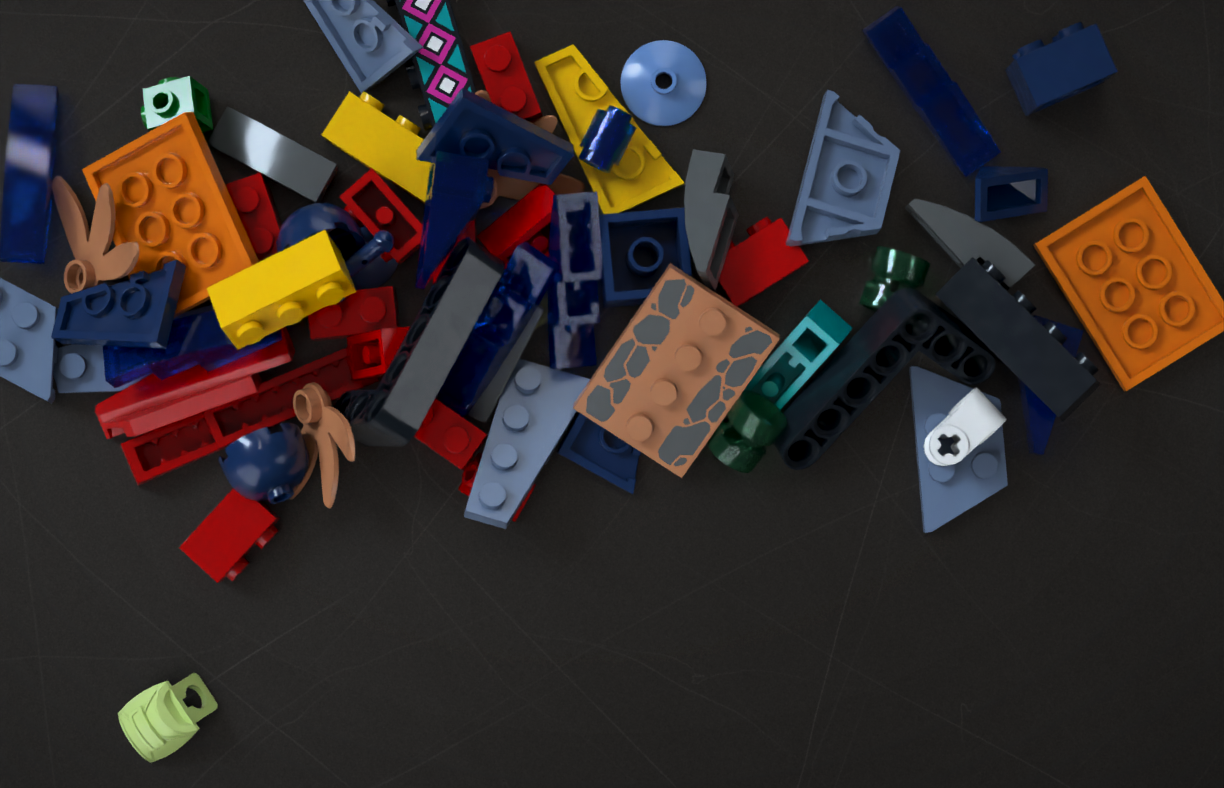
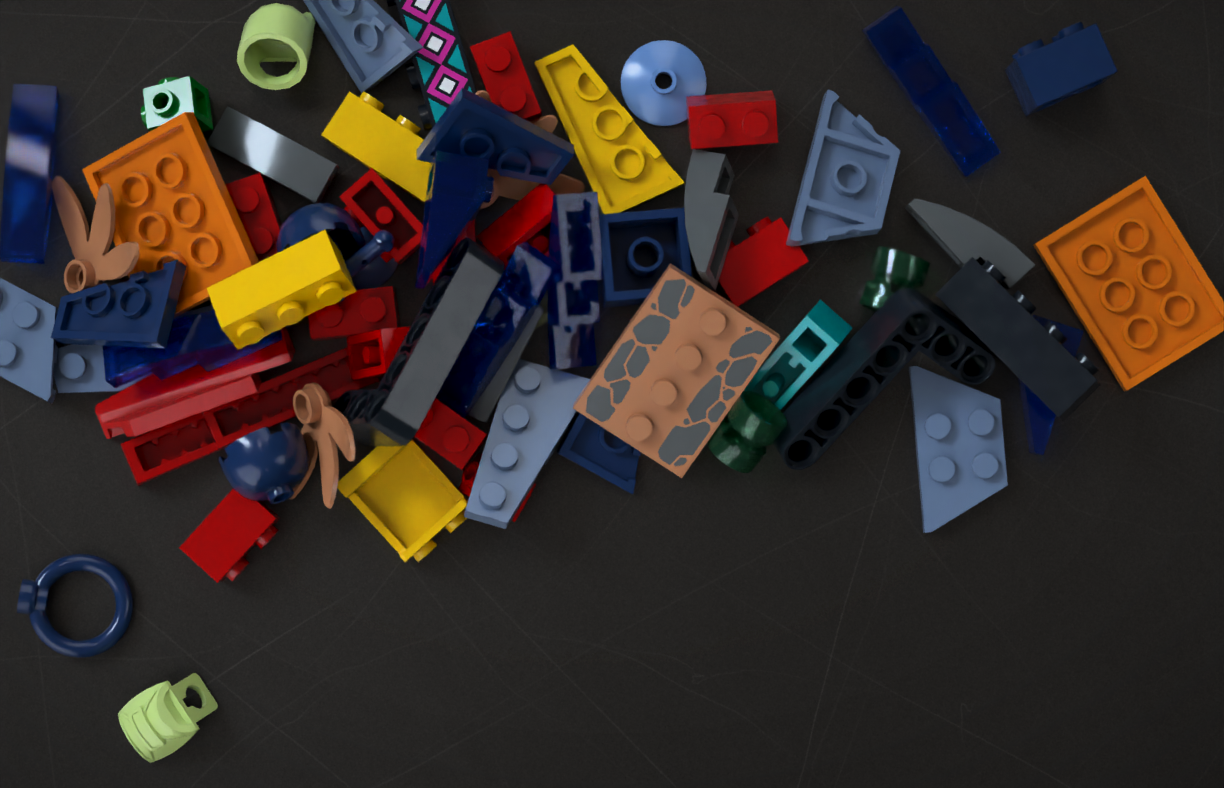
(35, 595): none -> dark blue piece
(276, 35): none -> yellowish green piece
(405, 498): none -> yellow panel
(606, 138): clear blue brick -> none
(732, 119): none -> red brick
(968, 424): white piece -> none
(1010, 192): dark blue slope -> none

